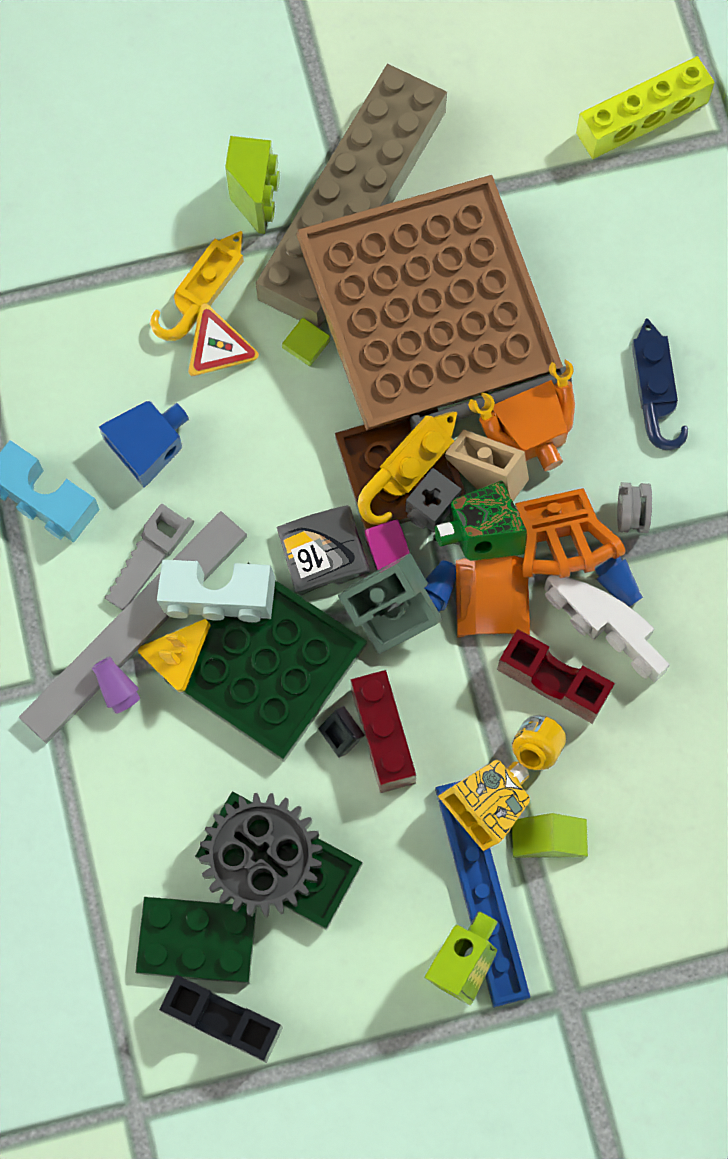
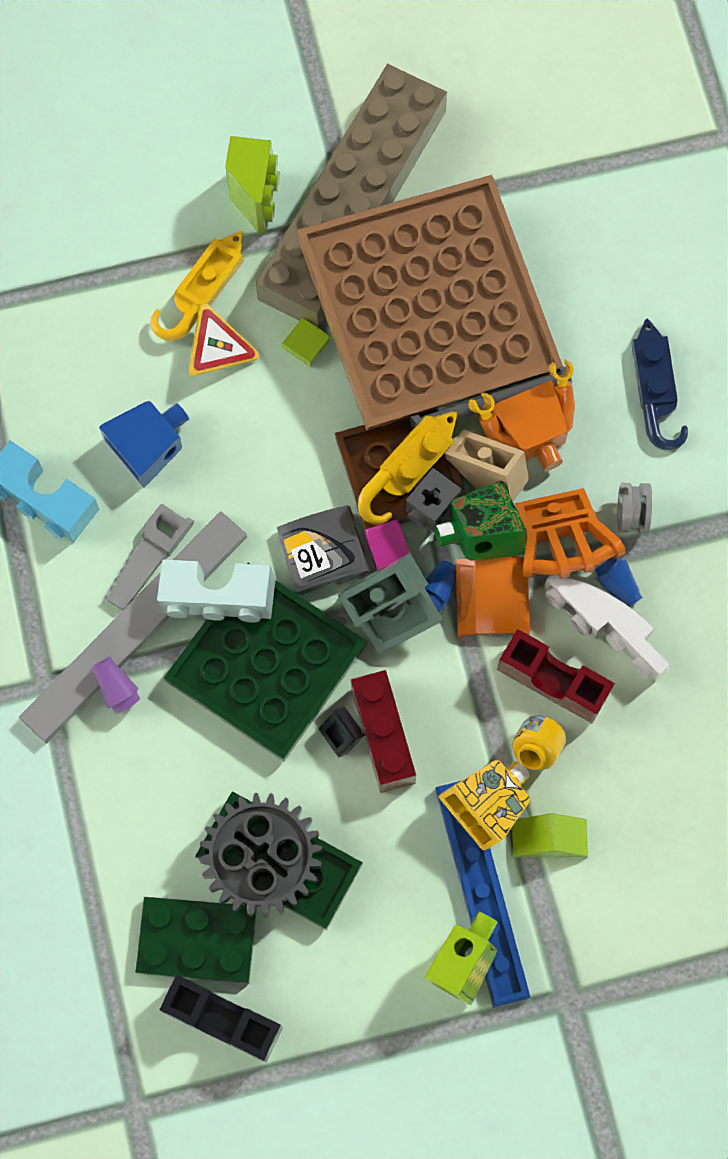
(176, 653): yellow piece -> none
(644, 107): neon yellow brick -> none

